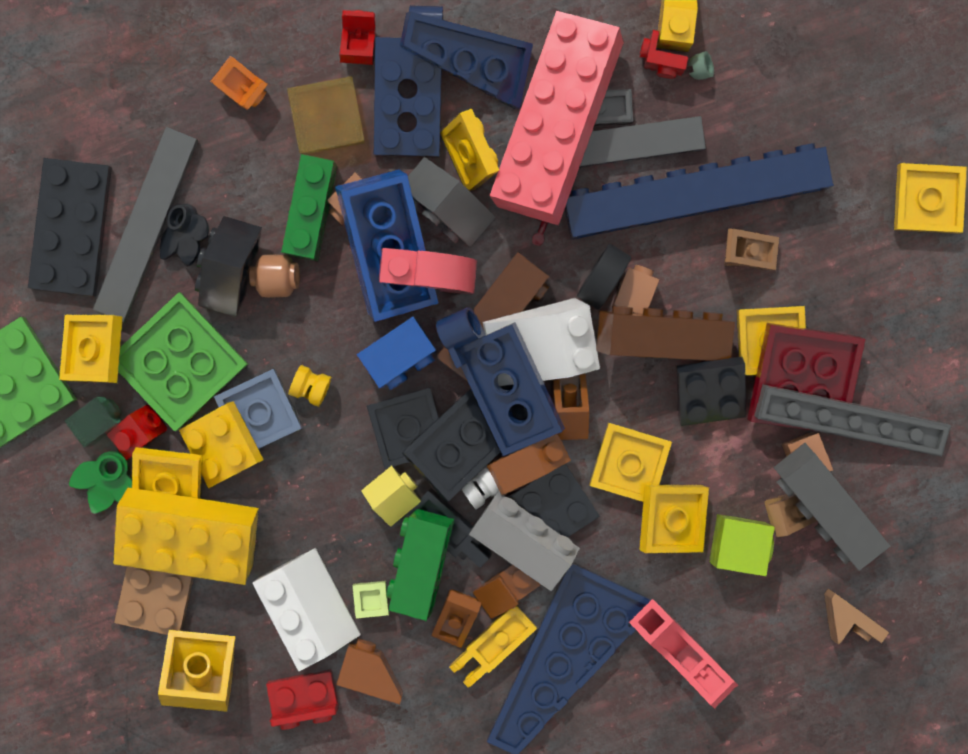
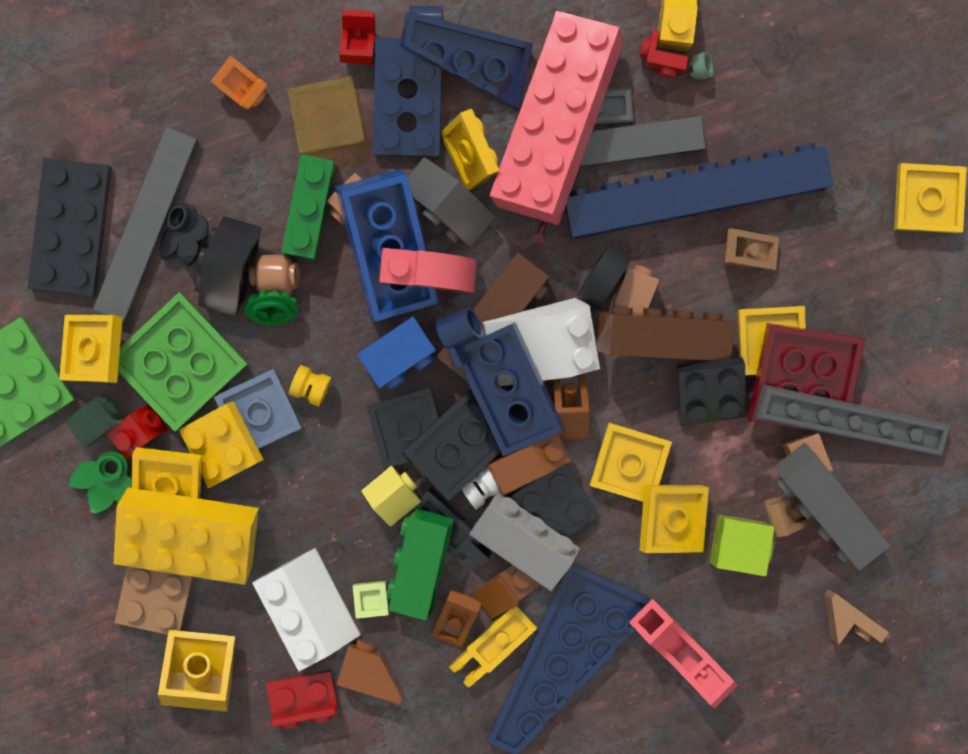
(282, 311): none -> green gear

